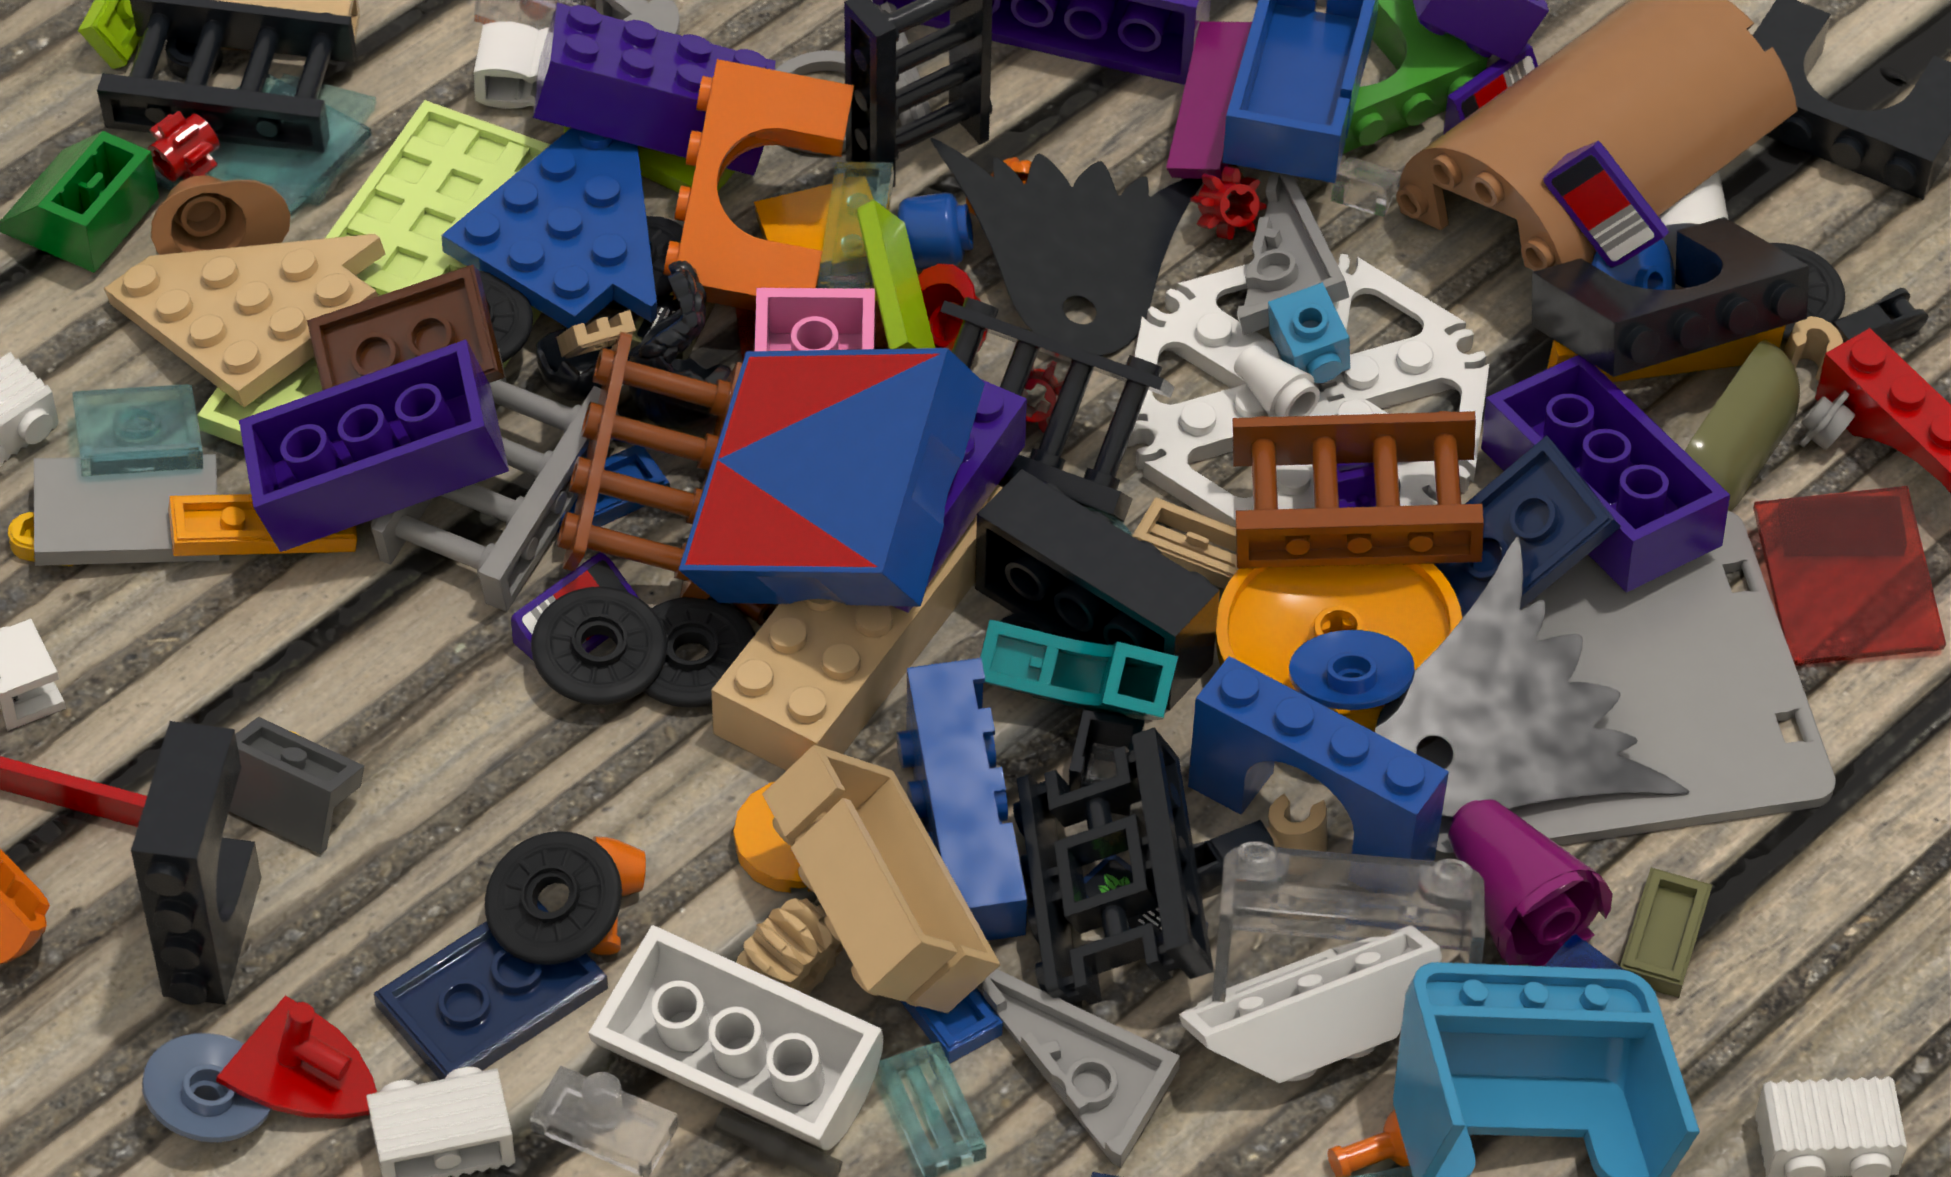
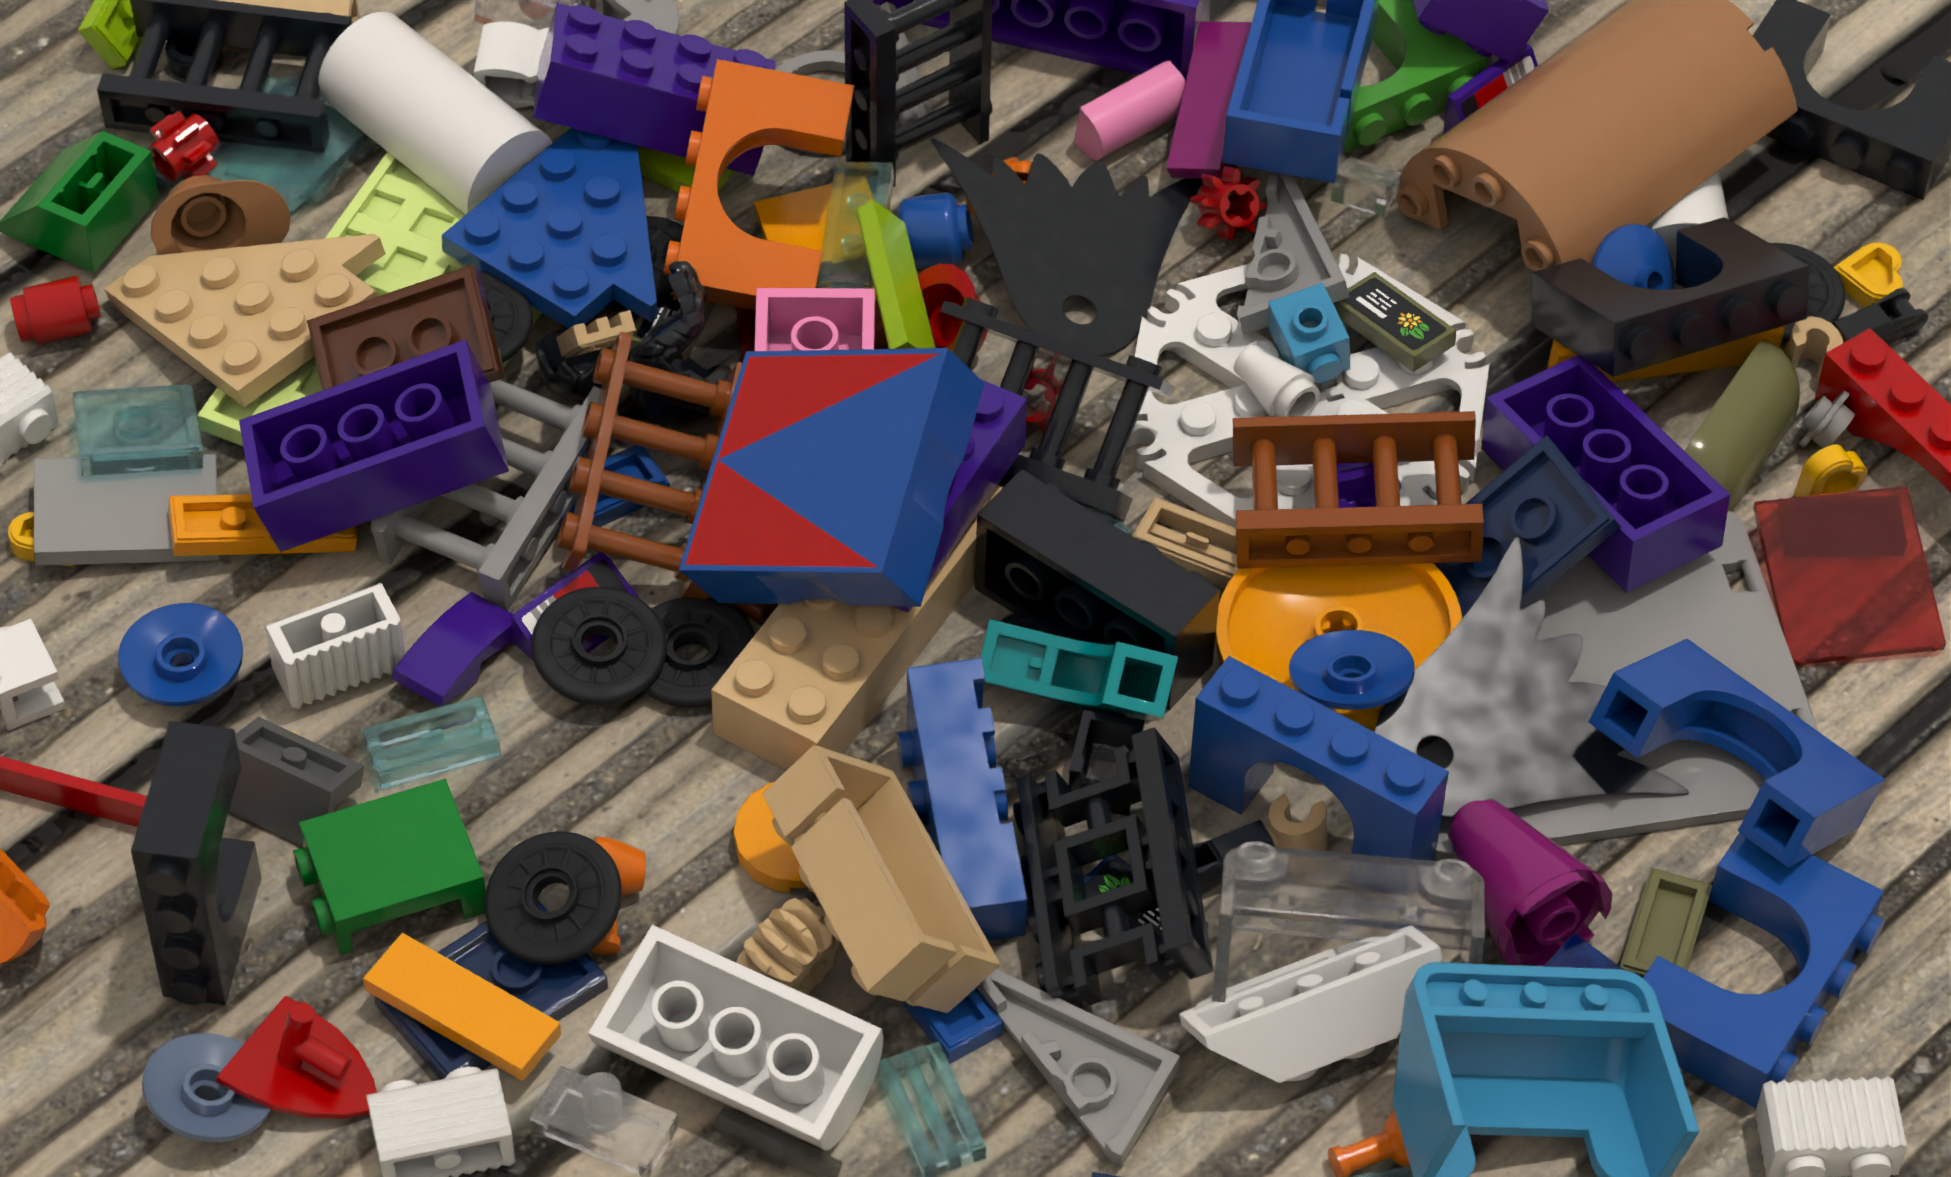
(55, 310): none -> red brick
(177, 637): none -> blue dish
(335, 645): none -> white brick
(389, 861): none -> green panel
(426, 110): none -> white brick
(434, 749): none -> clear light blue tile
(451, 650): none -> dark purple slope
(462, 1006): none -> light orange tile
(1130, 111): none -> bright pink brick
(1395, 322): none -> tile
(1604, 204): slope -> none
(1751, 1038): none -> blue arch
(1810, 783): none -> blue arch
(1831, 472): none -> yellow tile
(1871, 273): none -> yellow tile

